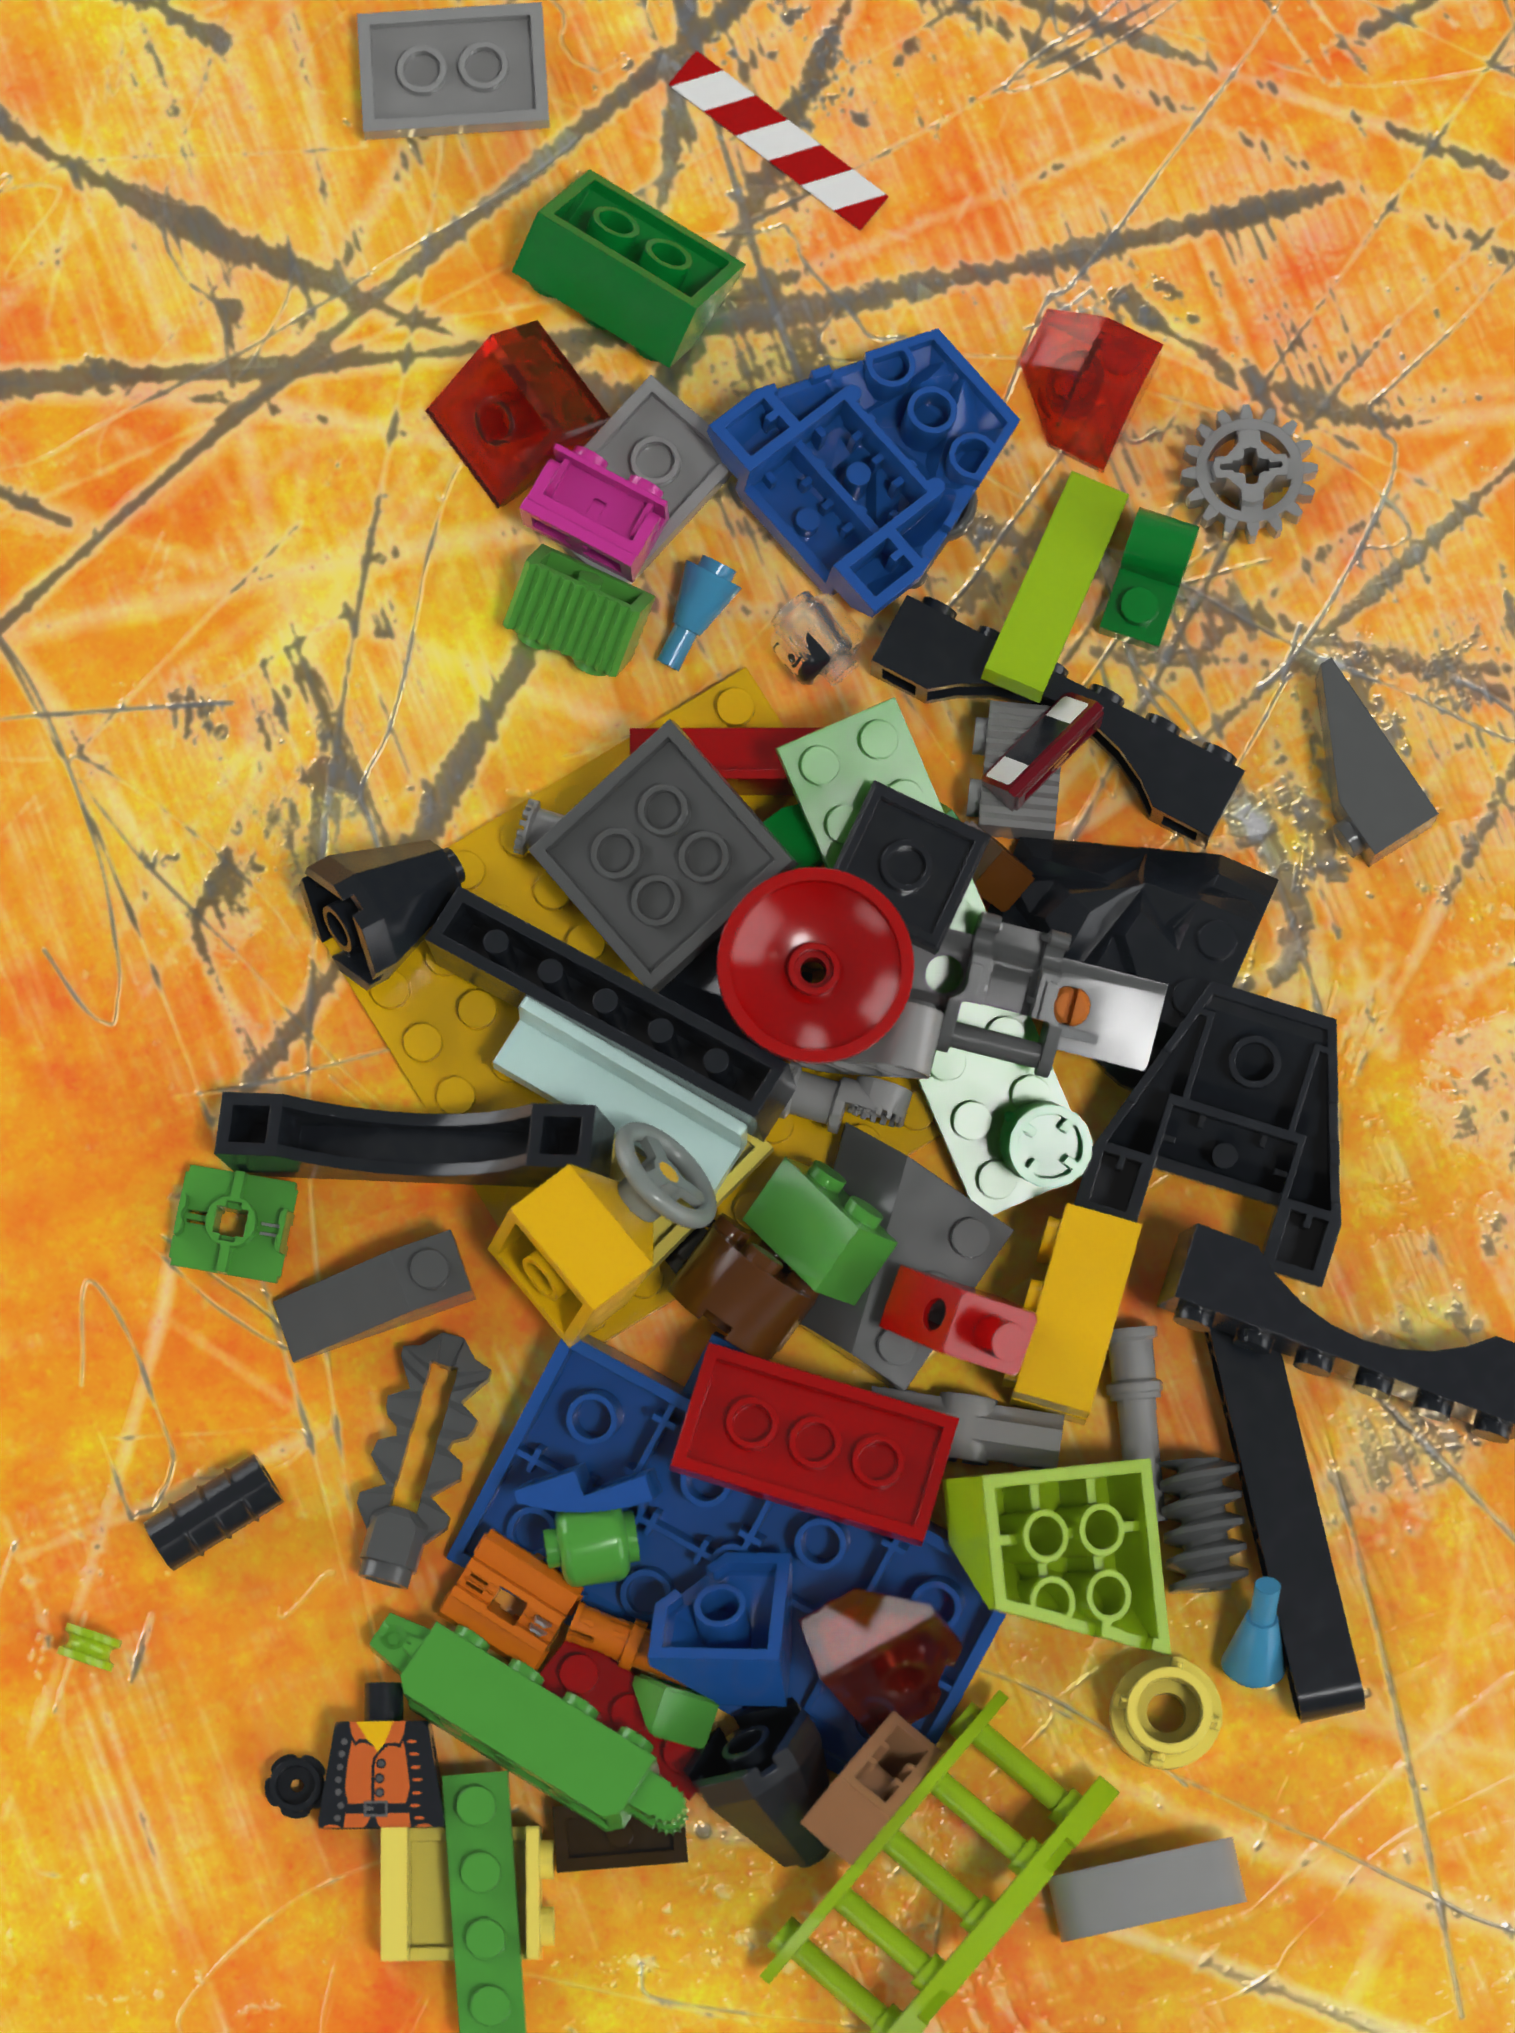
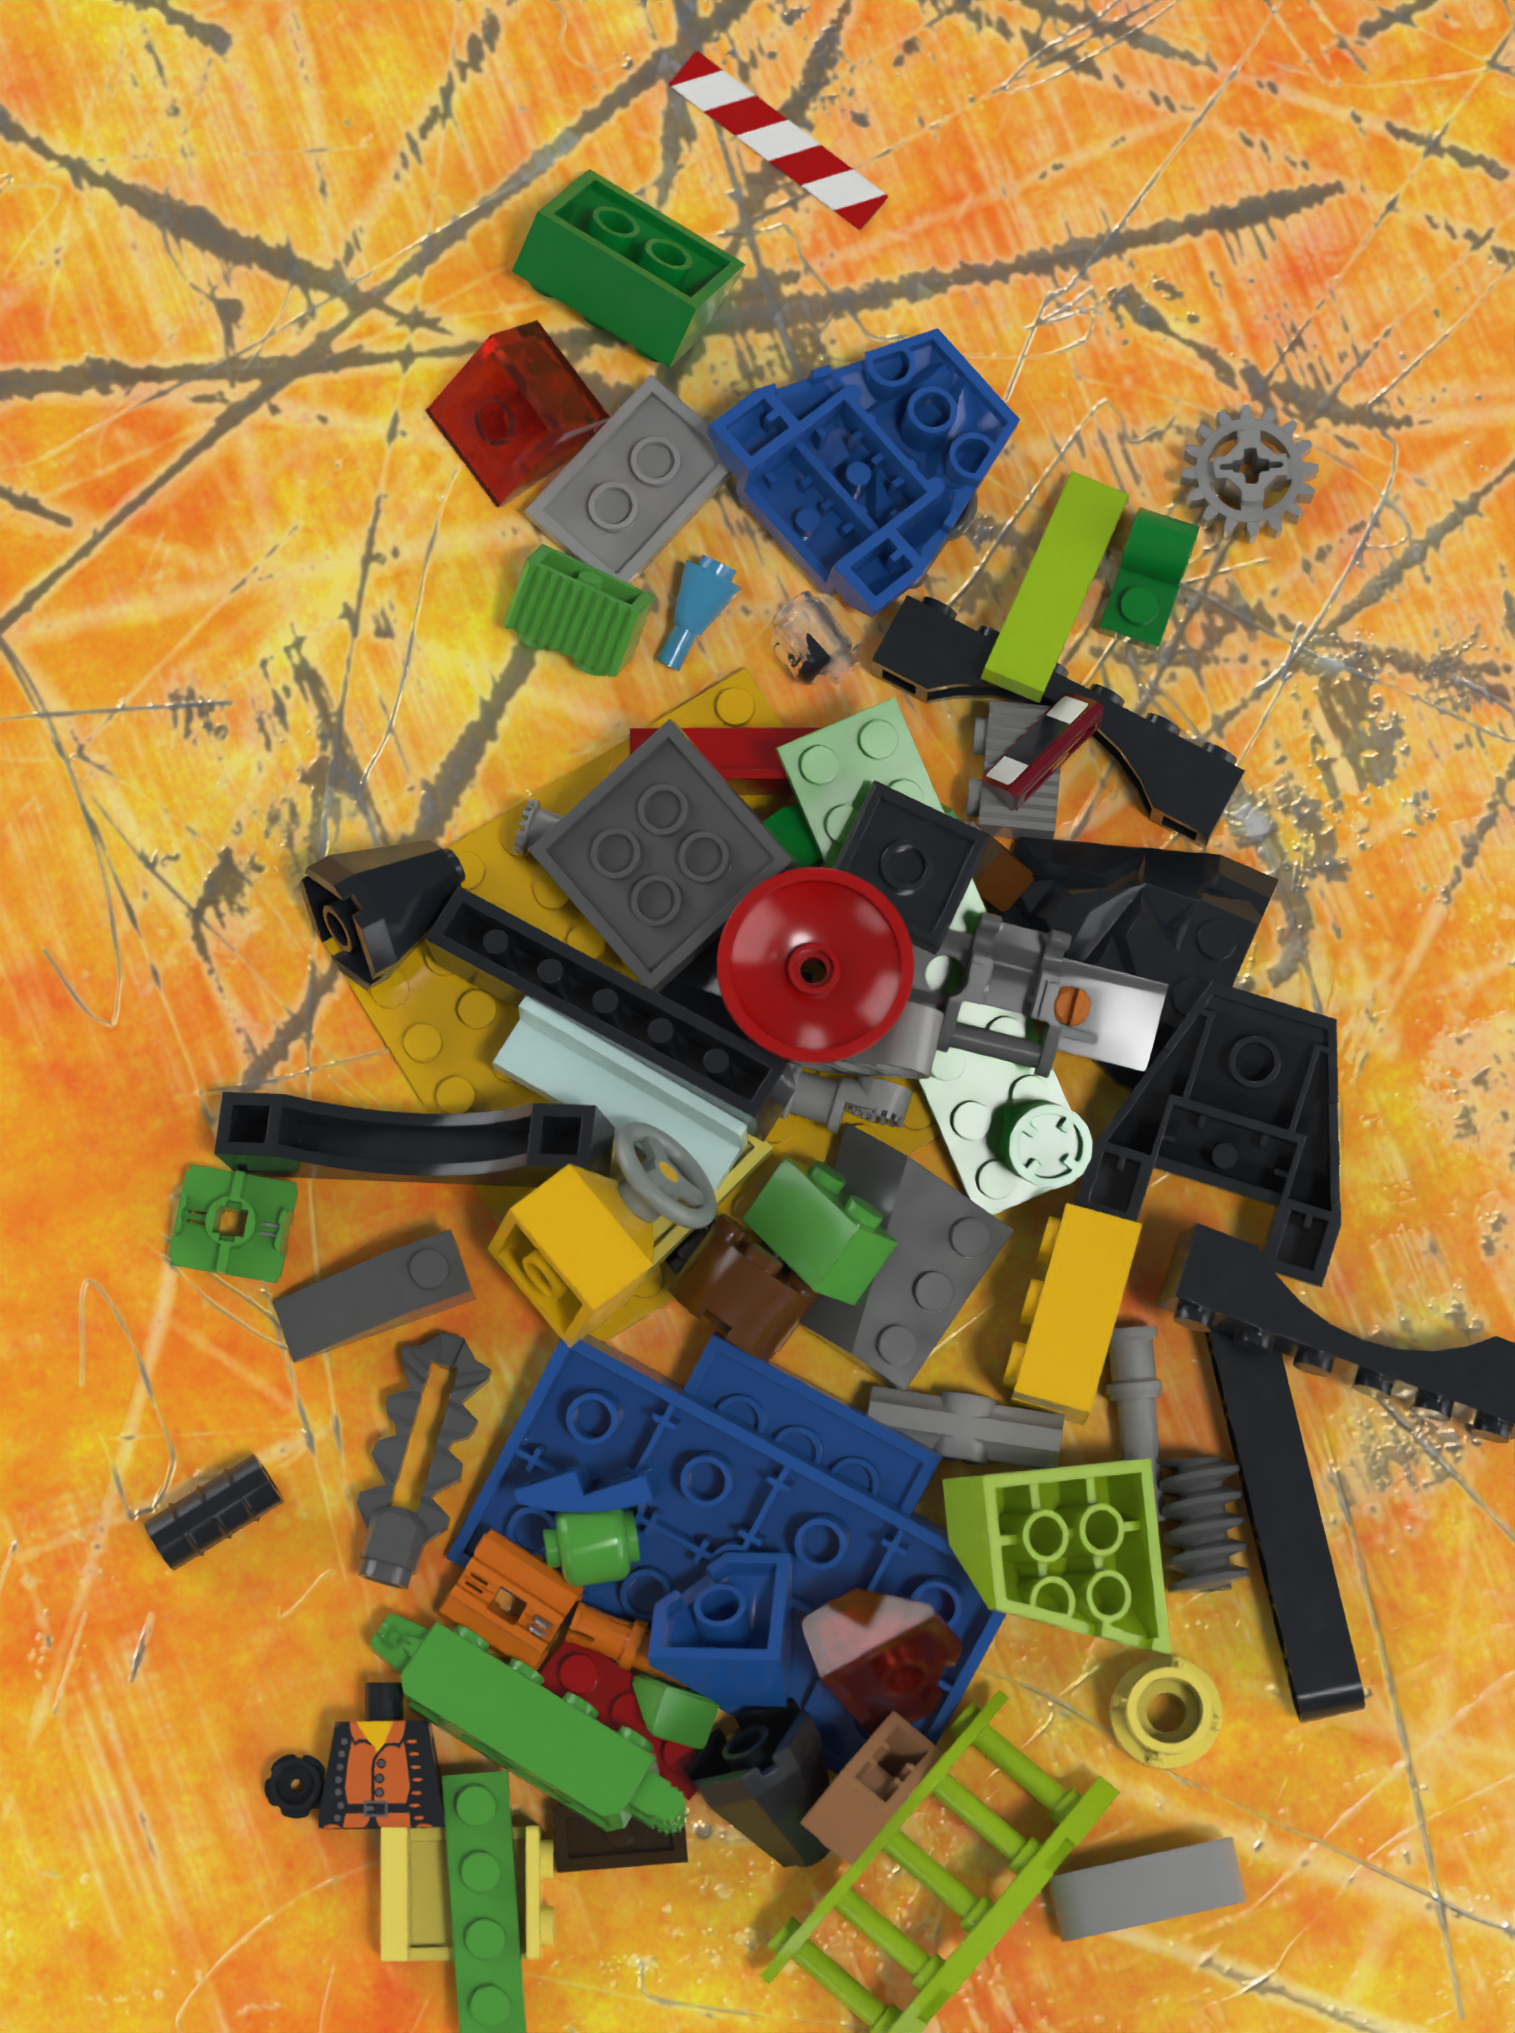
(89, 1647): lime bush -> none
(453, 71): light grey plate -> none
(596, 510): dark pink hinge -> none
(814, 1444): red plate -> none
(975, 1324): red torso -> none
(1087, 382): clear red slope -> none
(1256, 1649): dark azure cone -> none
(1369, 784): dark grey slope -> none

